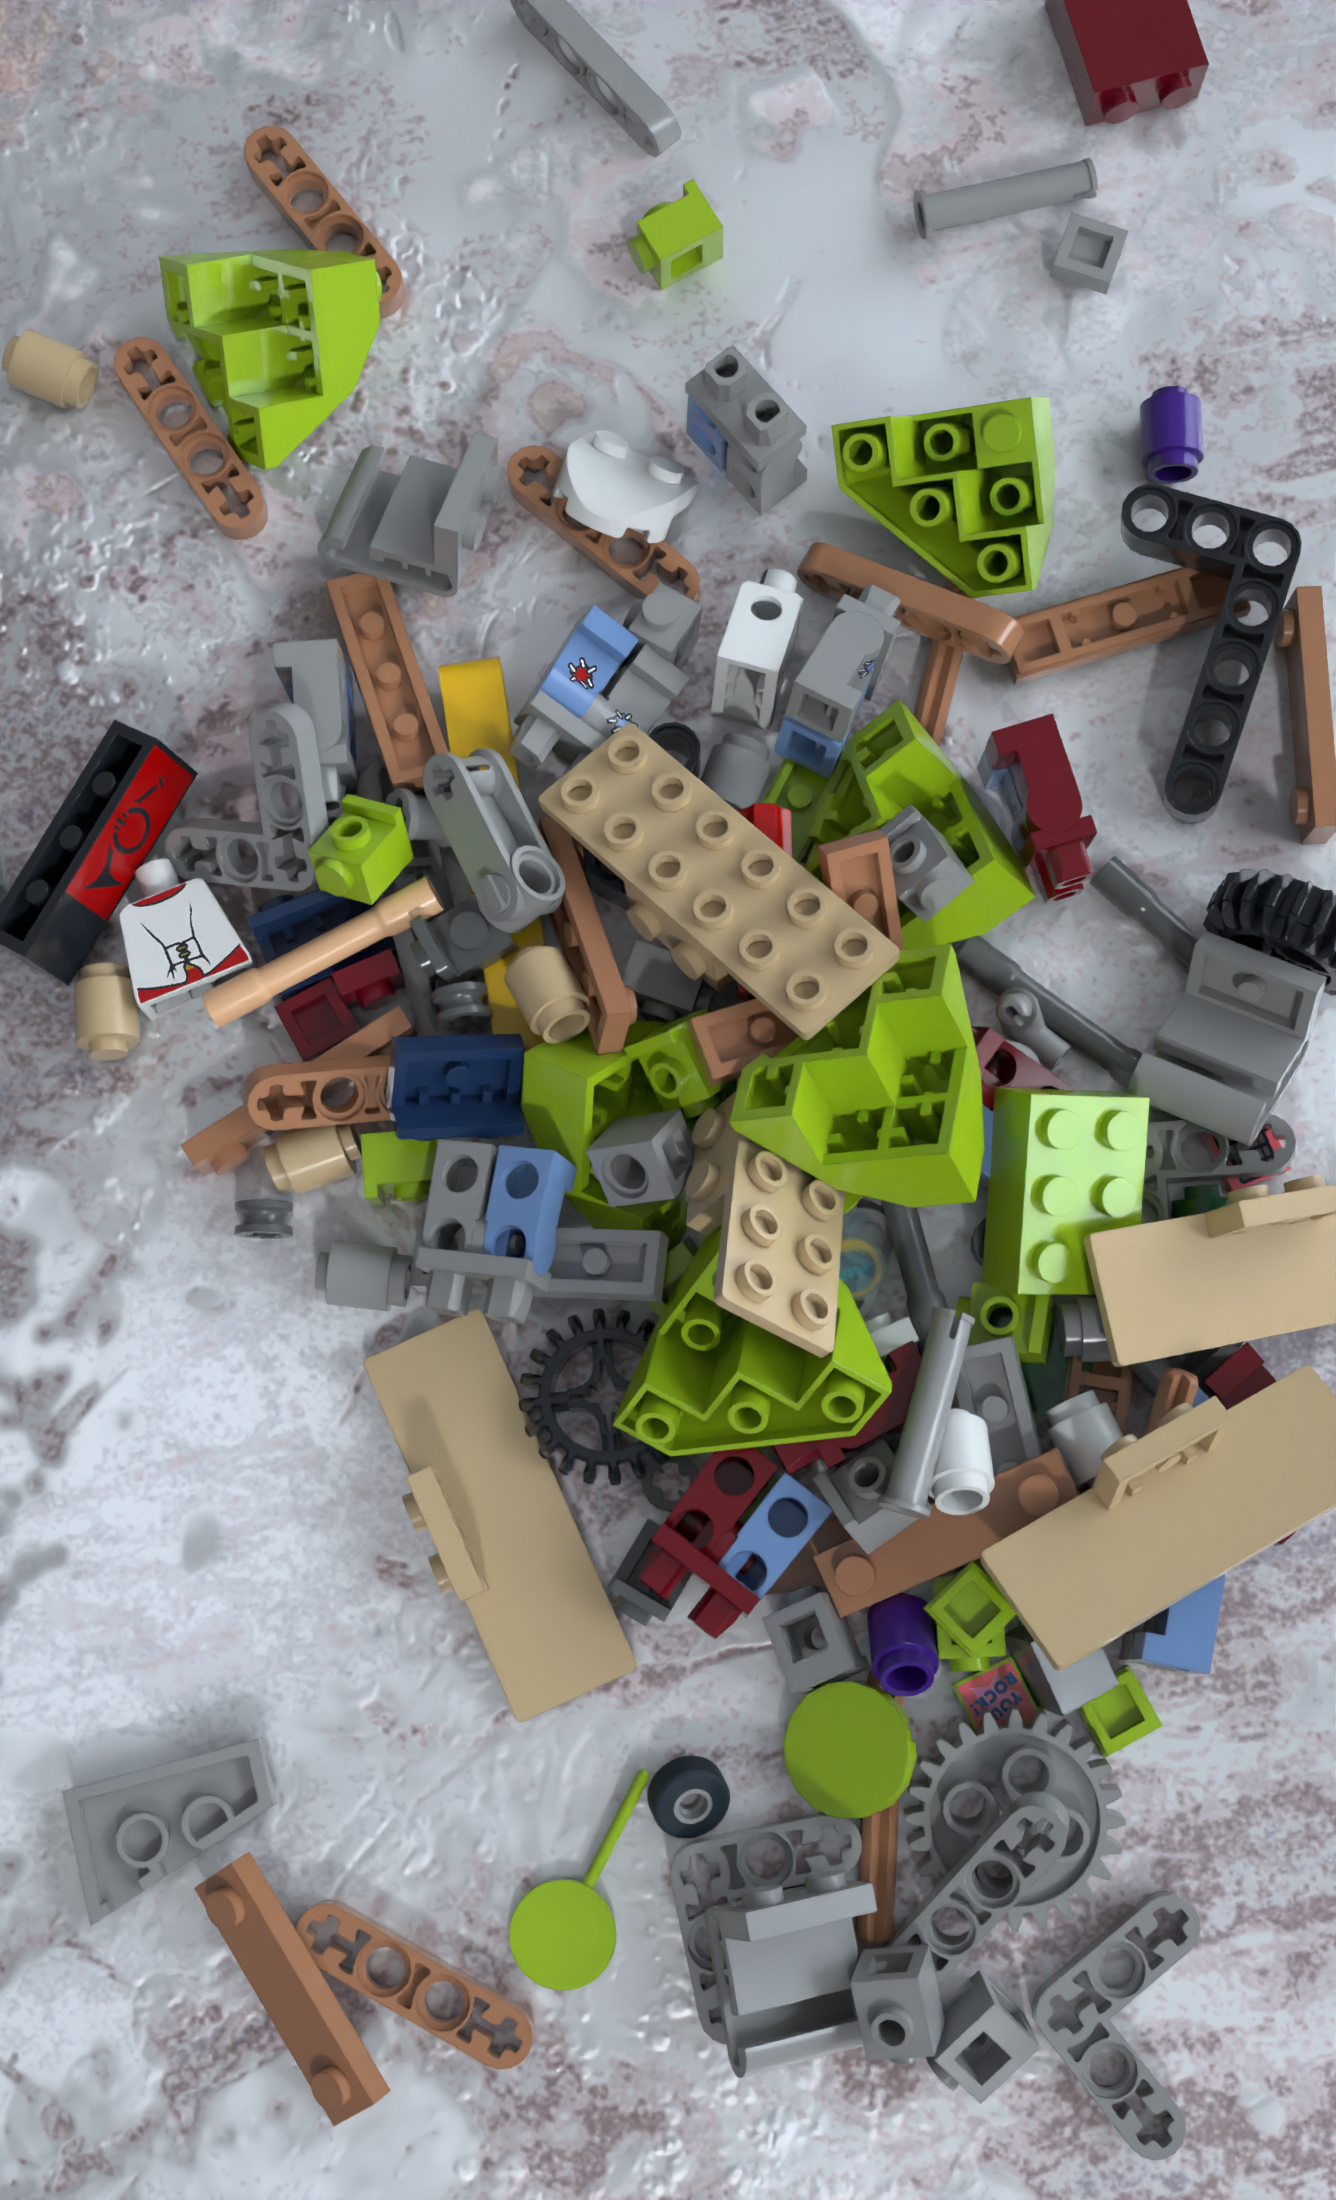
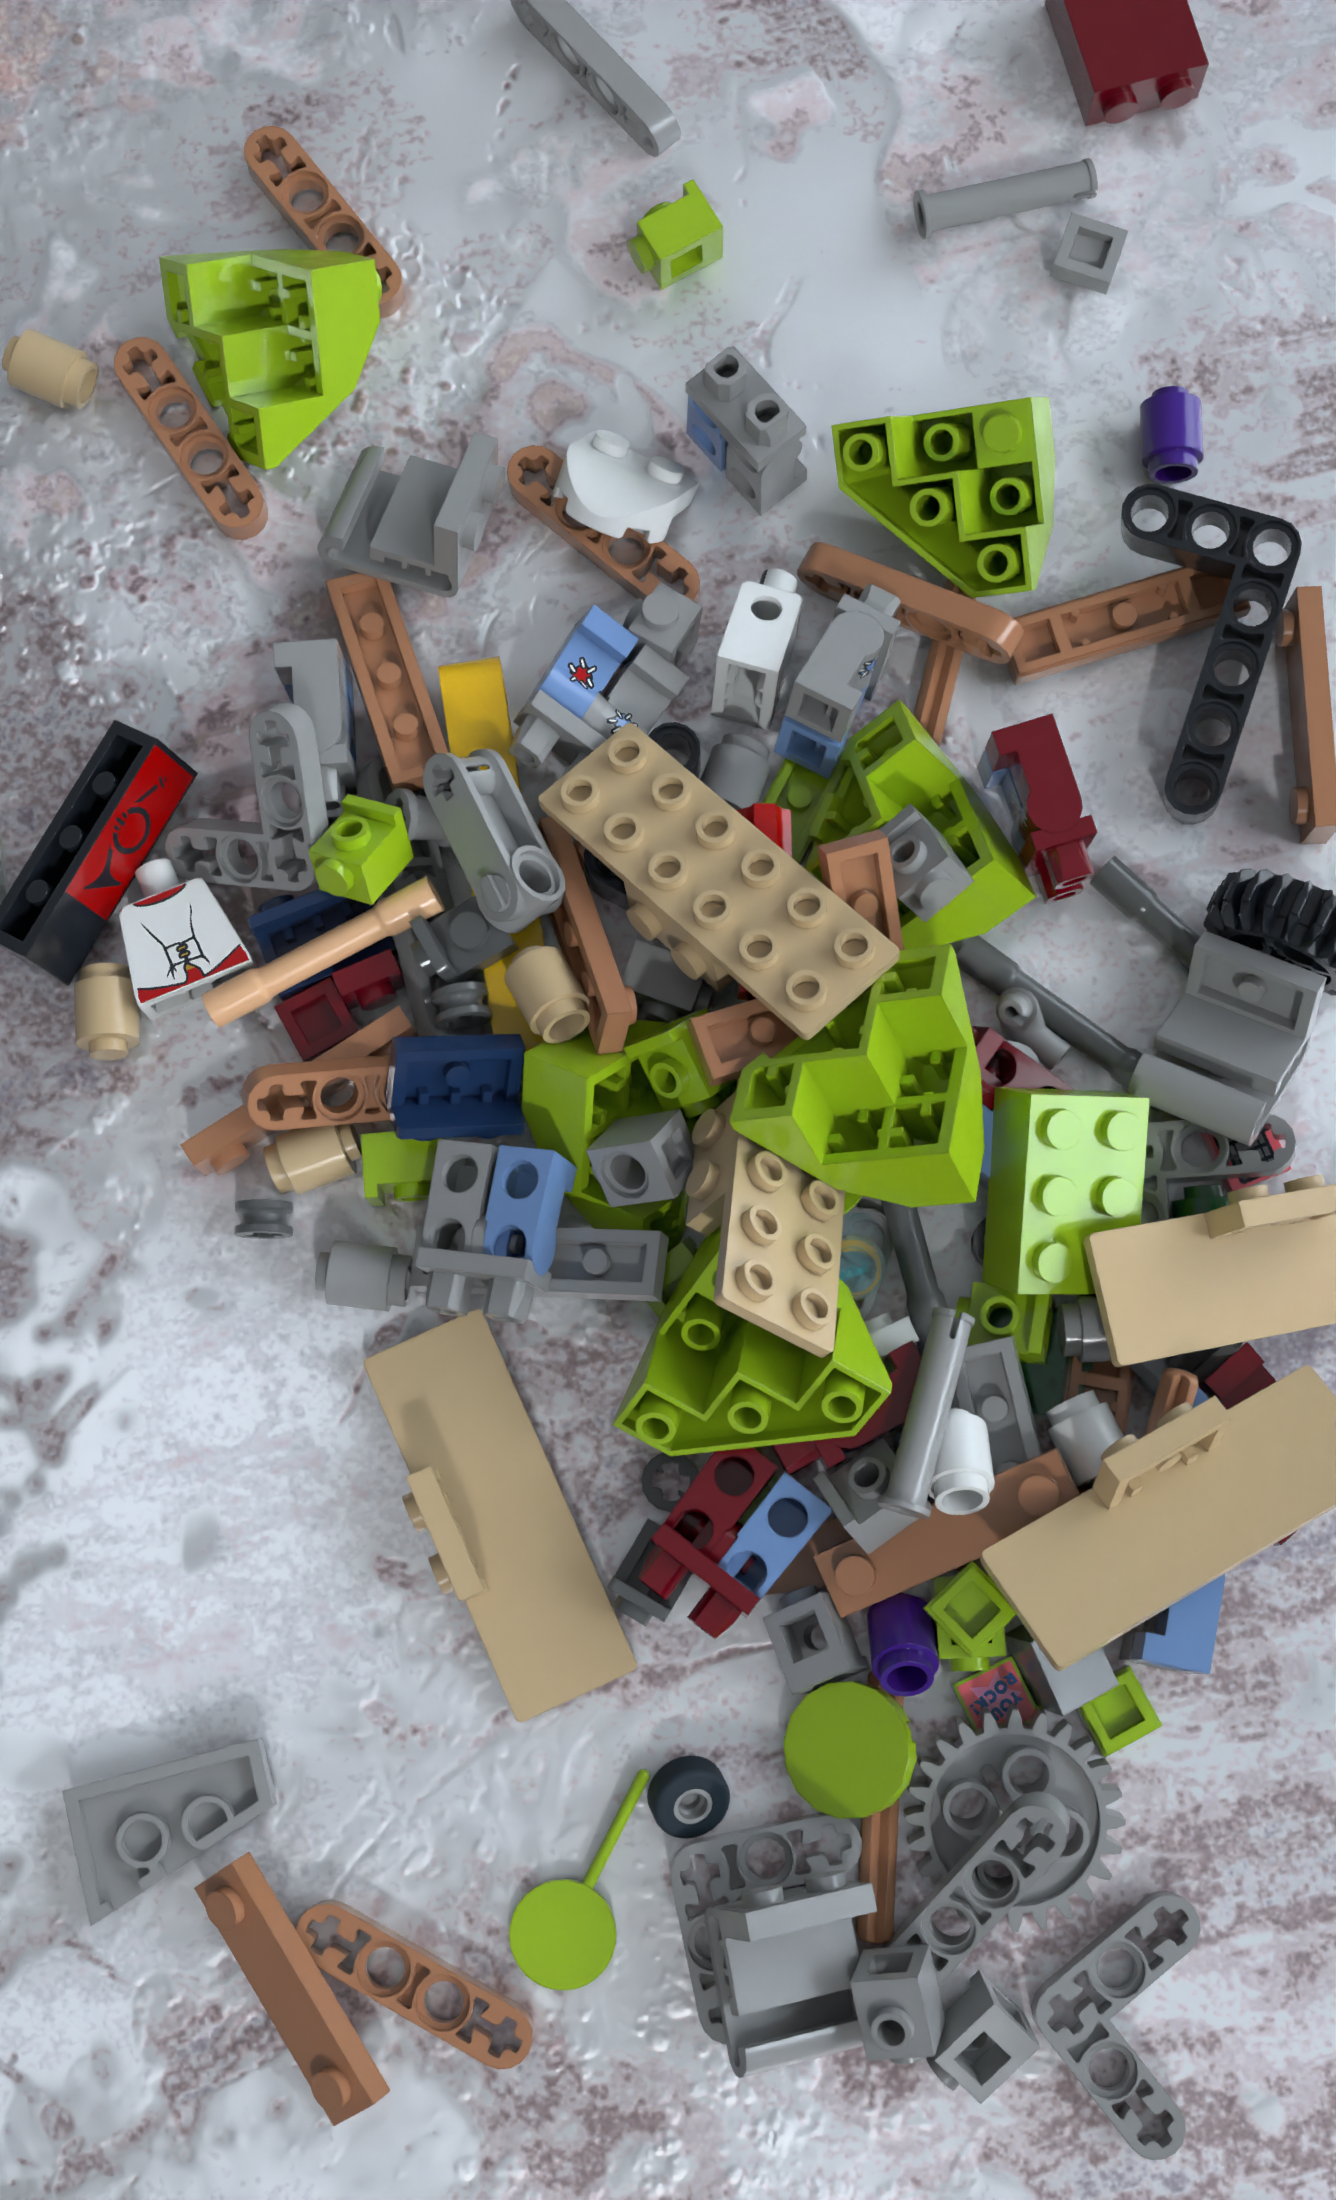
(550, 1402): black gear -> none

